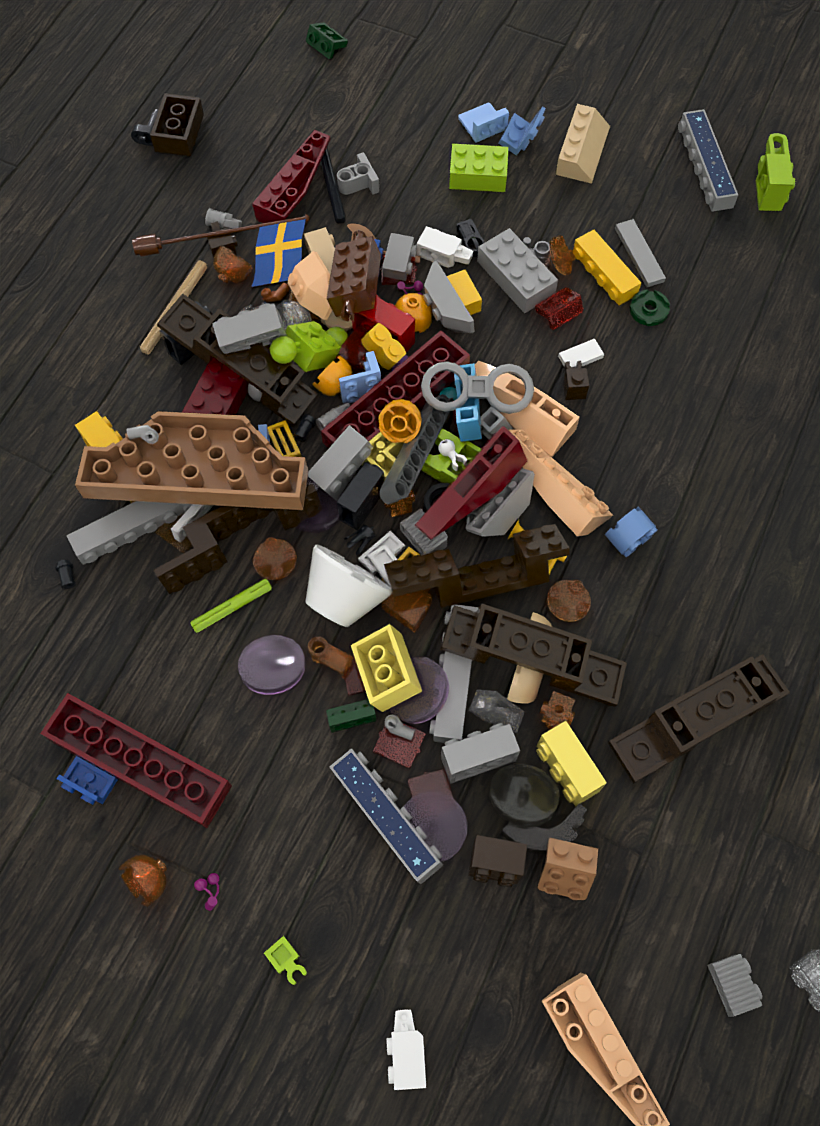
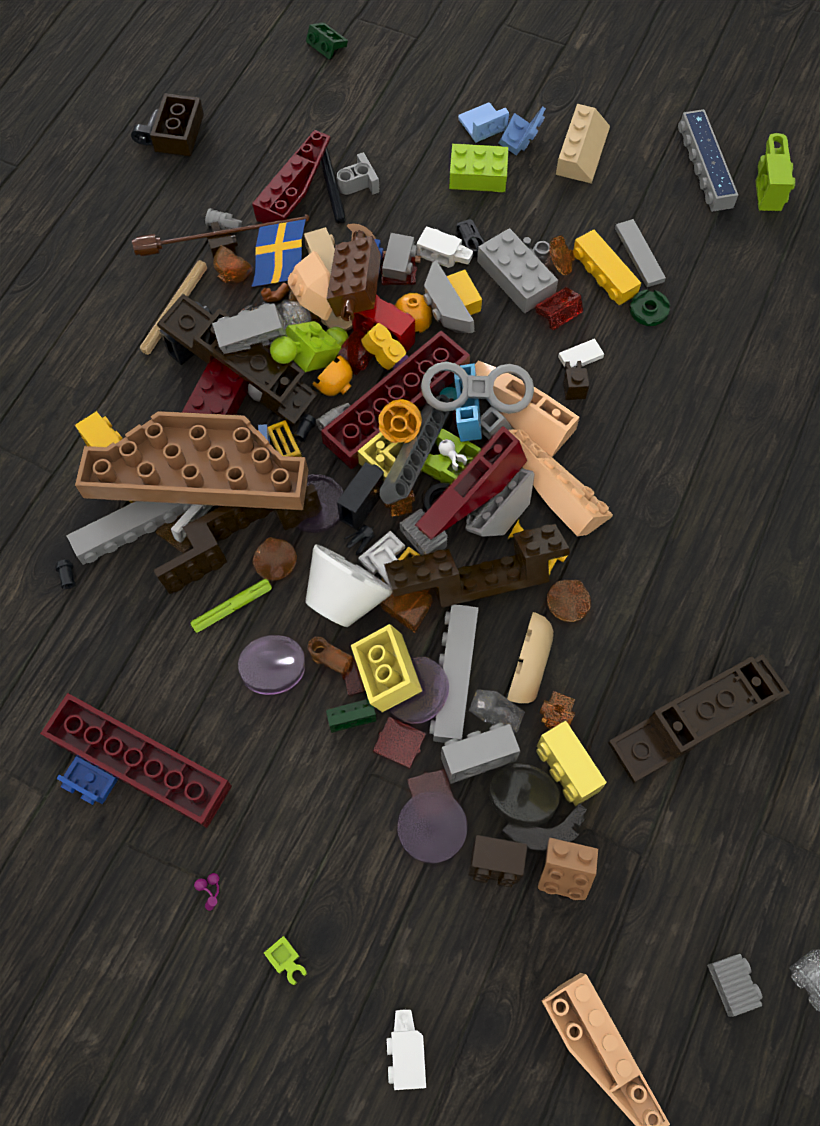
(144, 877): clear orange cylinder -> none
(145, 432): light grey arm -> none
(340, 462): light grey wedge -> none
(356, 385): light blue bracket -> none
(386, 816): dark blue brick -> none
(396, 727): light grey arm -> none
(418, 286): magenta piece -> none
(535, 647): dark brown bracket -> none
(631, 531): medium blue brick -> none

